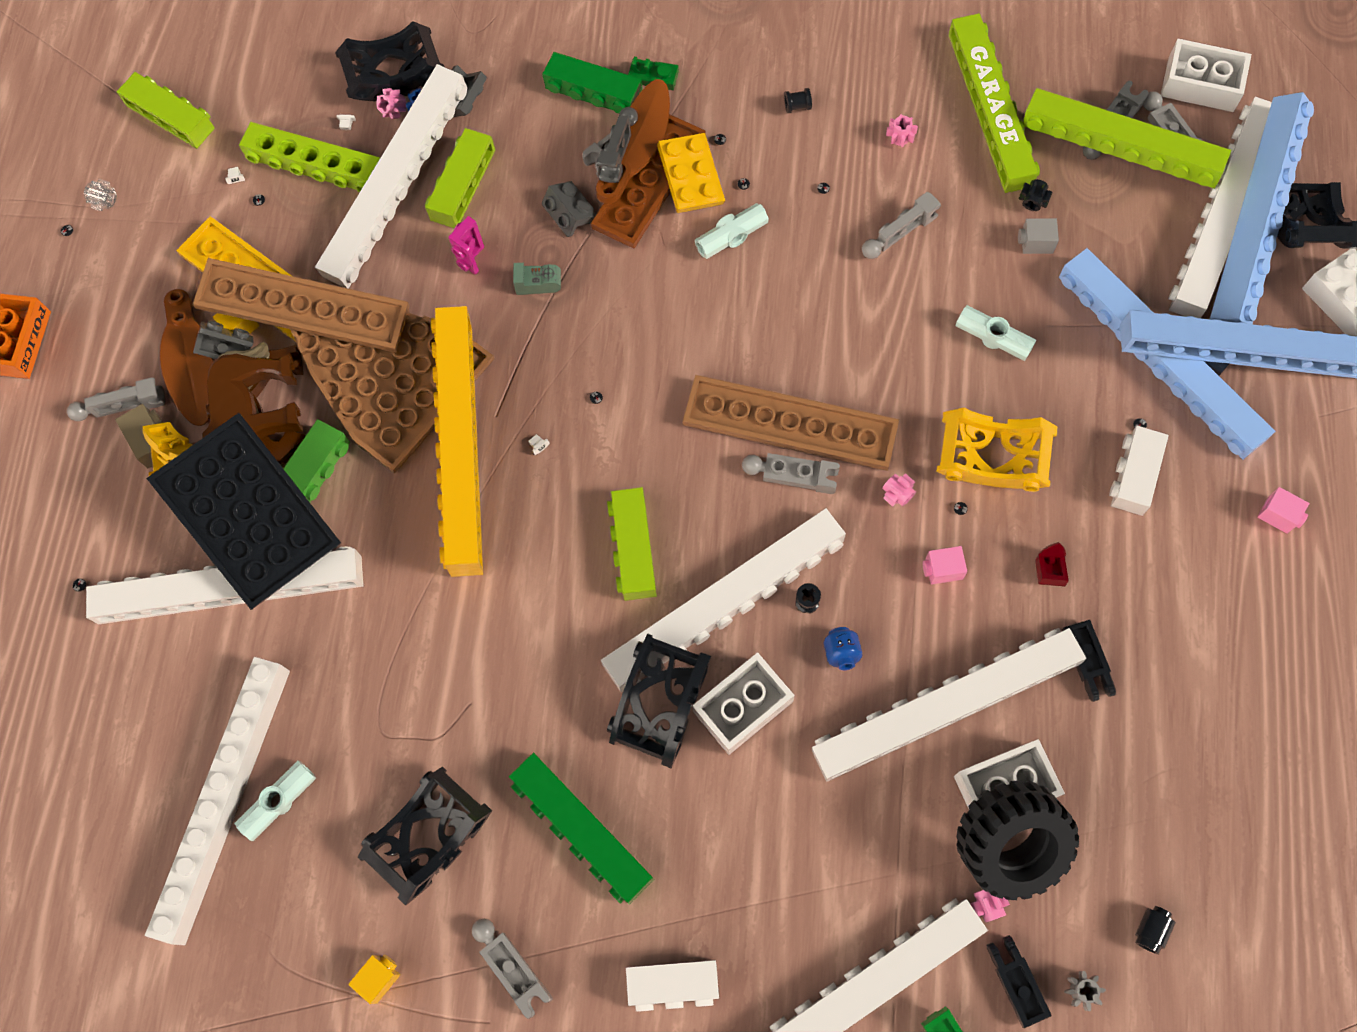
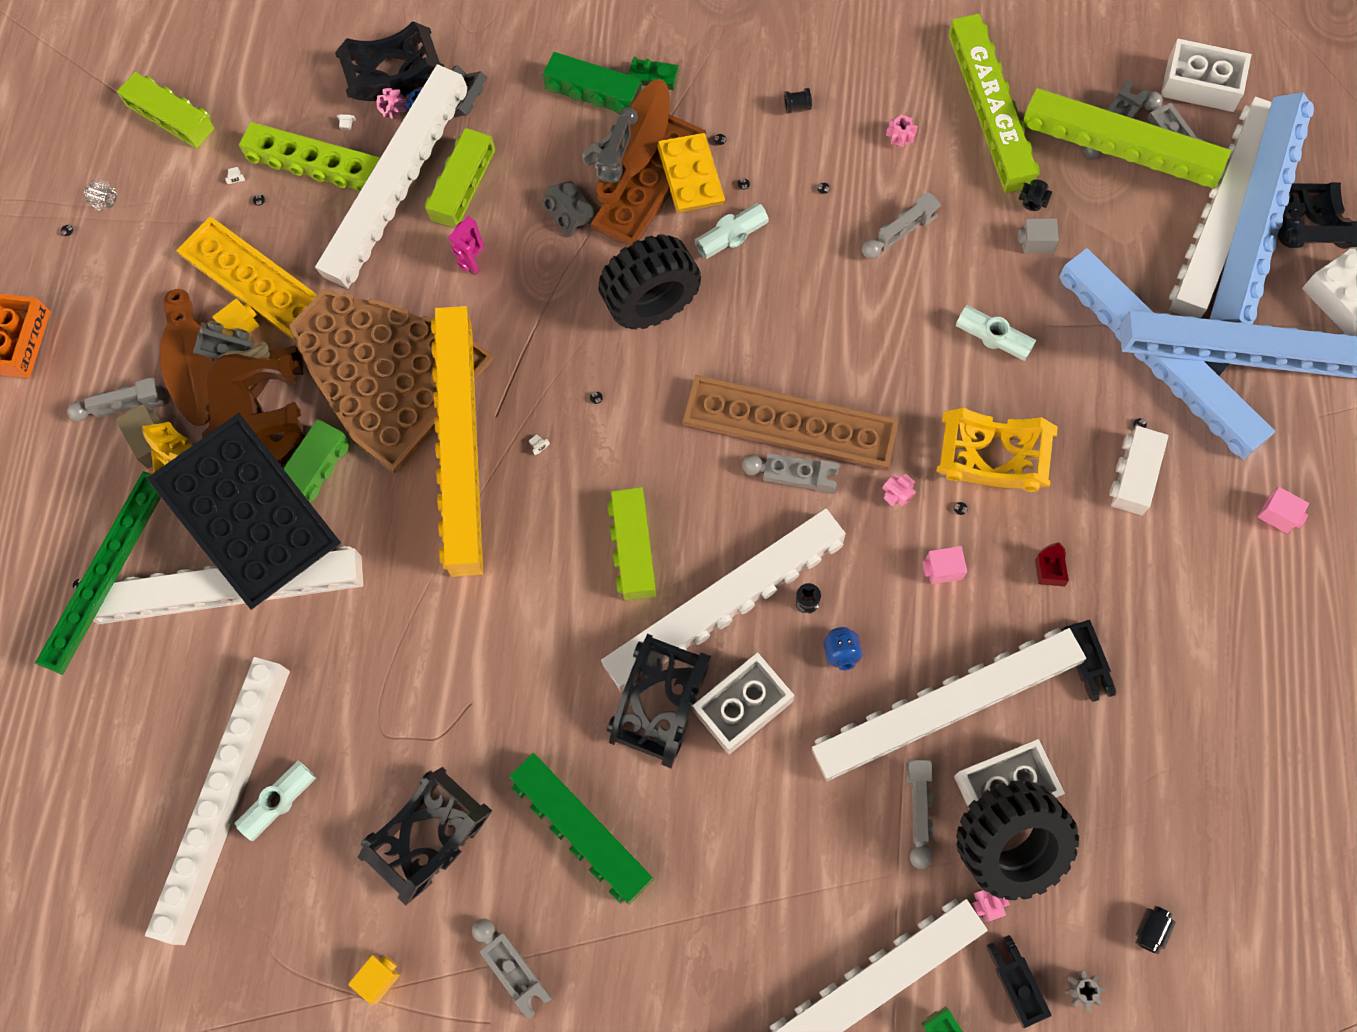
(99, 577): none -> green tile
(301, 305): medium nougat plate -> none
(536, 279): sand green leg -> none
(649, 281): none -> black tyre
(672, 985): white brick -> none
(919, 776): none -> light grey plate

